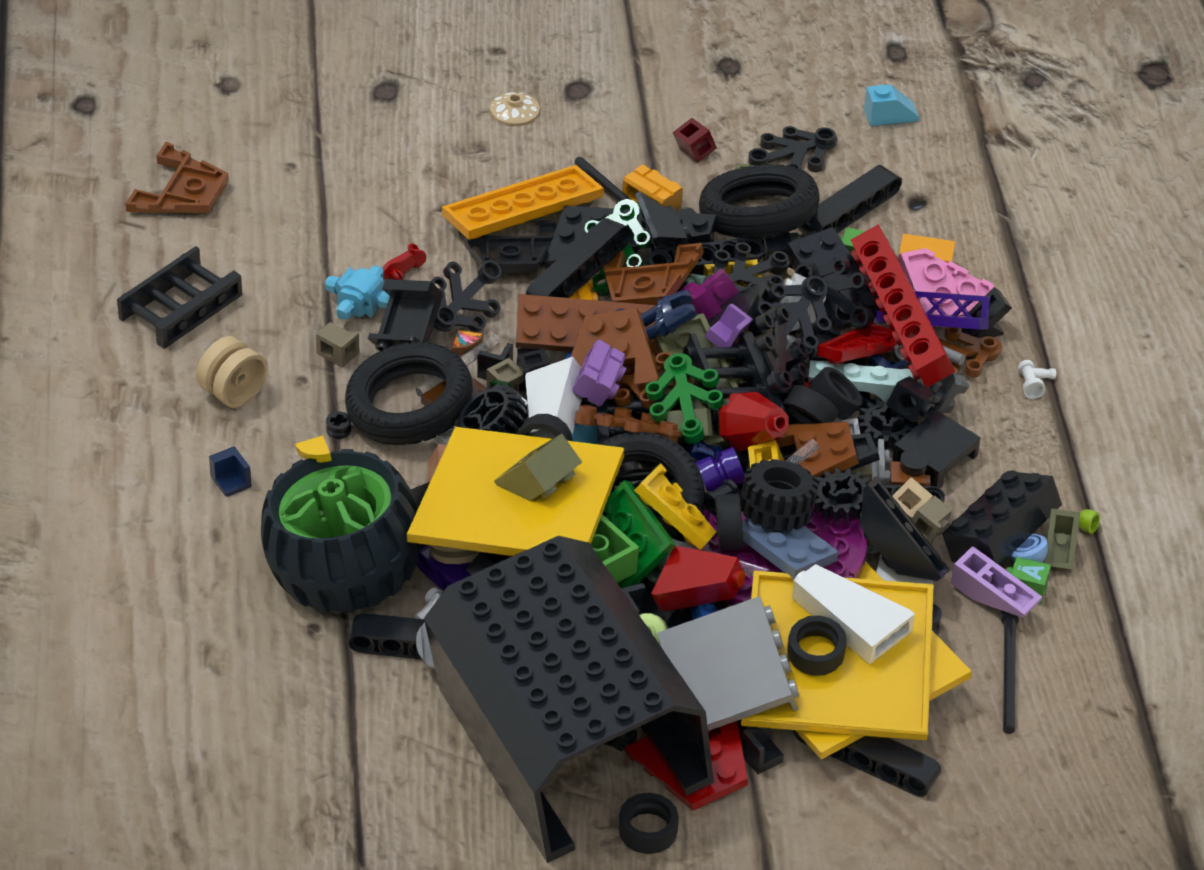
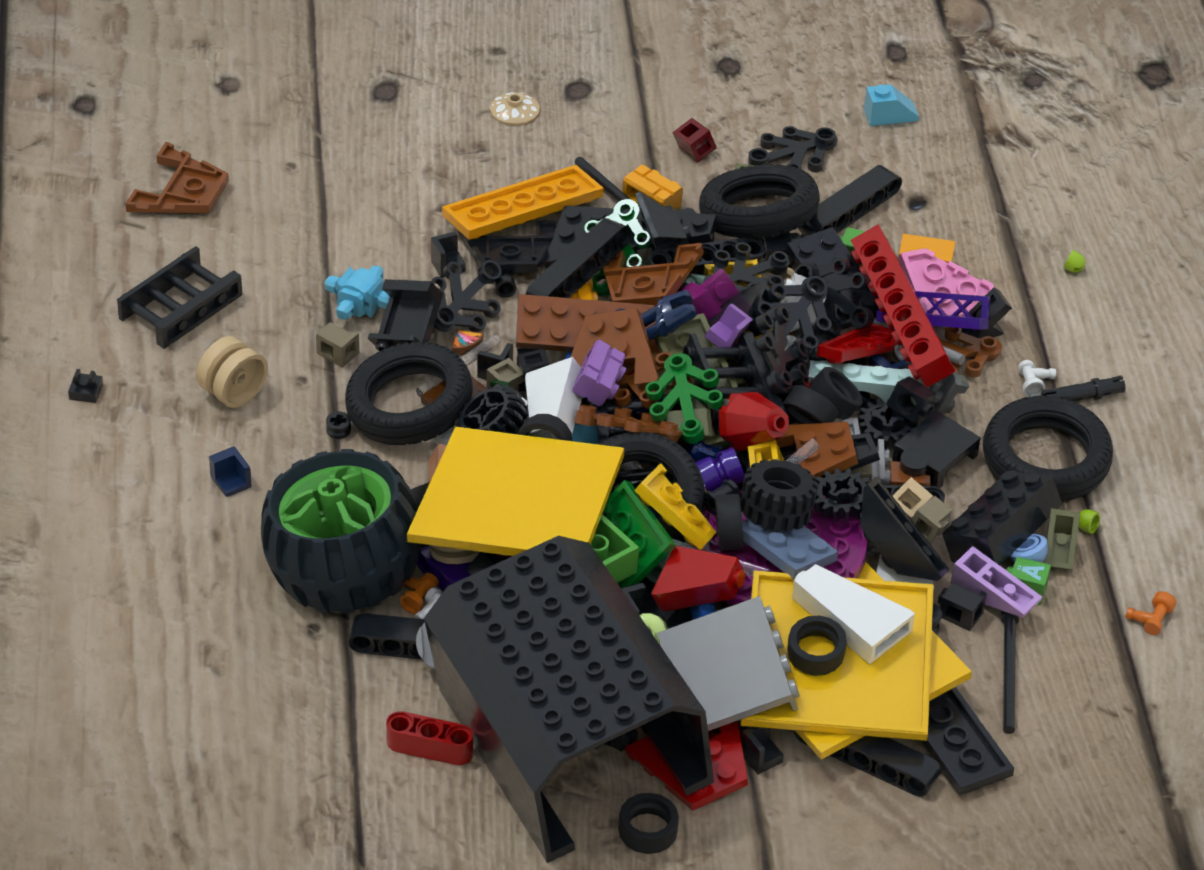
(85, 387): none -> black tile
(315, 449): yellow tile -> none
(403, 263): red piece -> none
(413, 600): none -> orange piece
(429, 738): none -> red beam
(445, 250): none -> black panel
(505, 286): none -> black hinge
(541, 470): olive slope -> none
(961, 606): none -> black brick
(963, 744): none -> black plate
(1057, 415): none -> black tyre
(1075, 262): none -> lime hinge
(1094, 389): none -> black pin
(1163, 604): none -> orange piece

